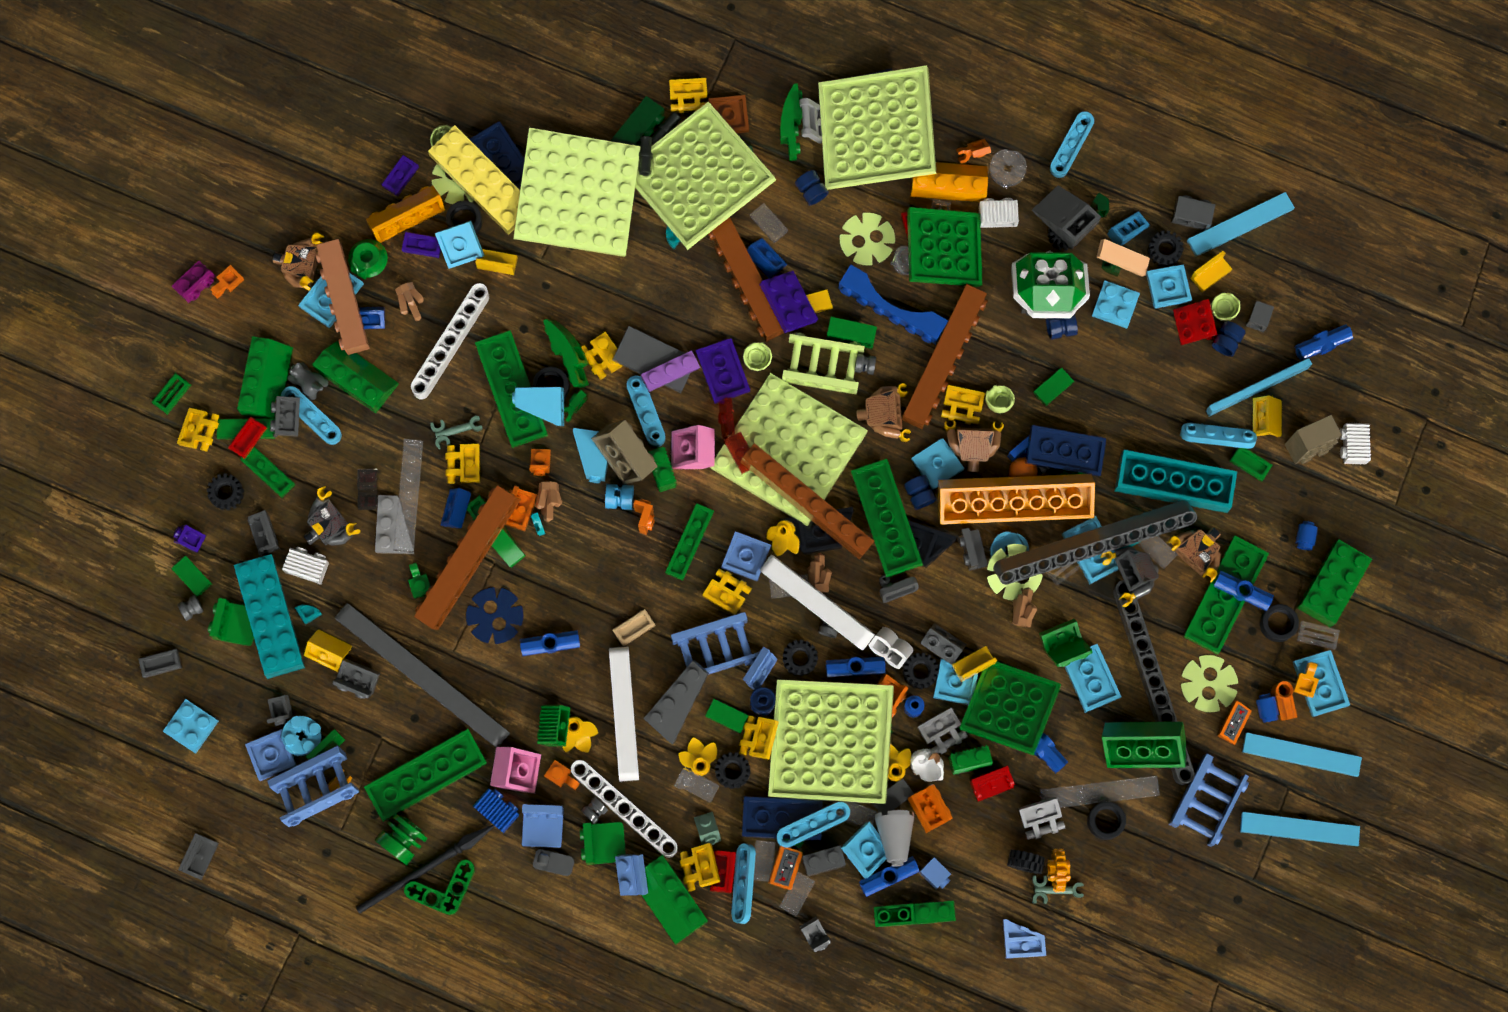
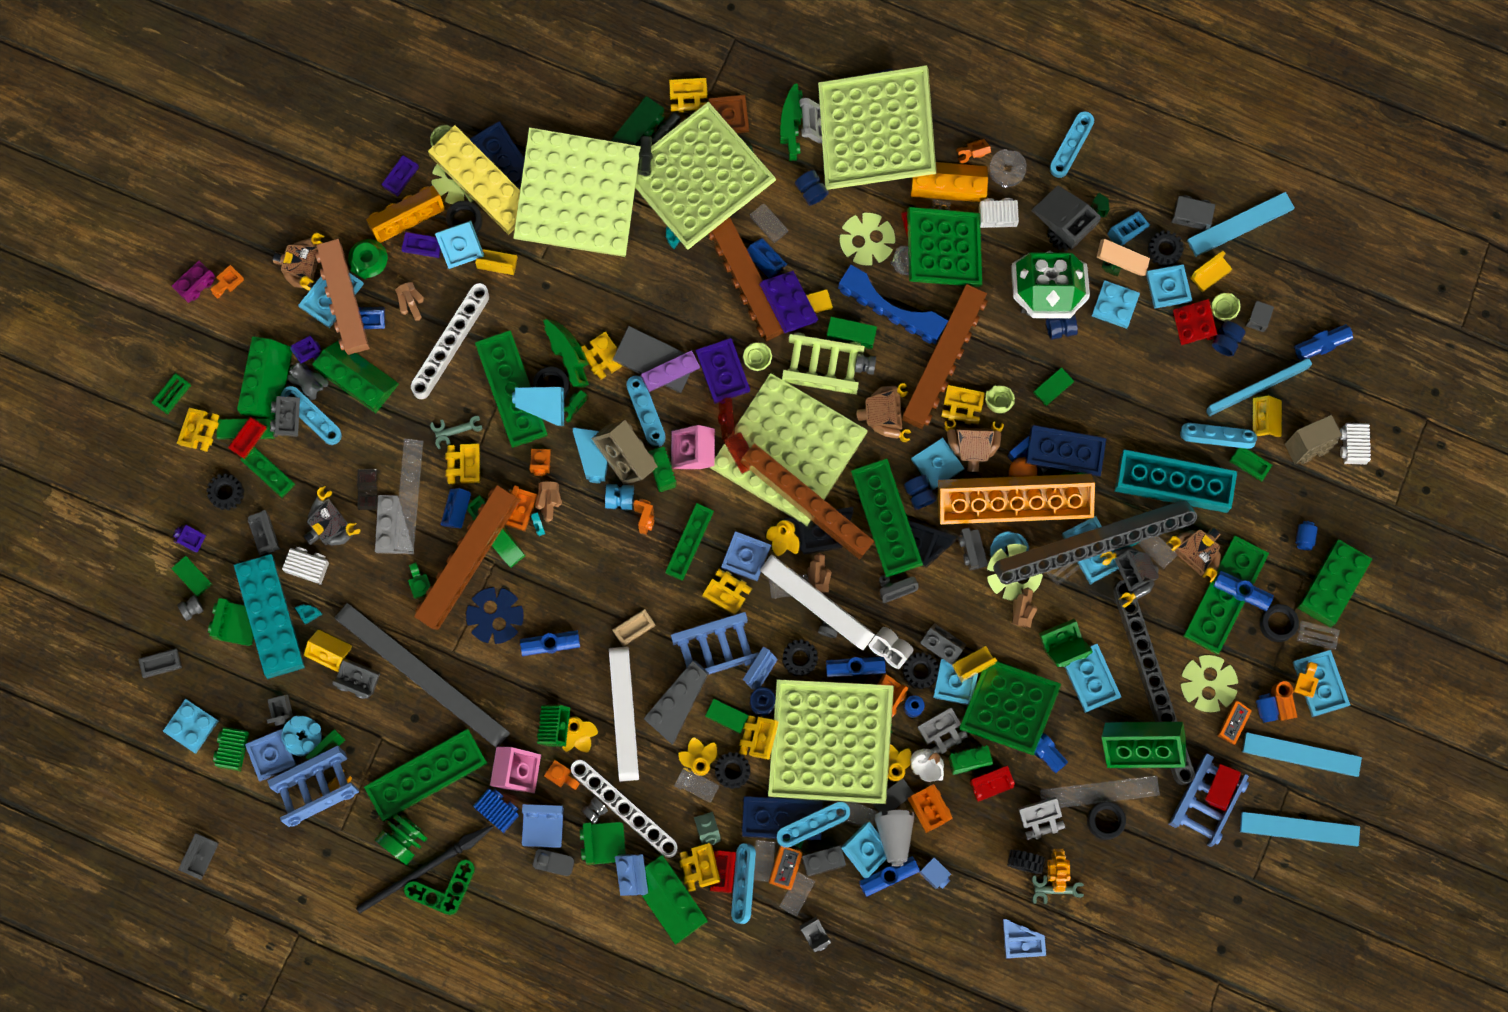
(231, 749): none -> green brick
(306, 349): none -> dark purple bracket
(914, 914): green slope -> none
(1223, 787): none -> red hinge

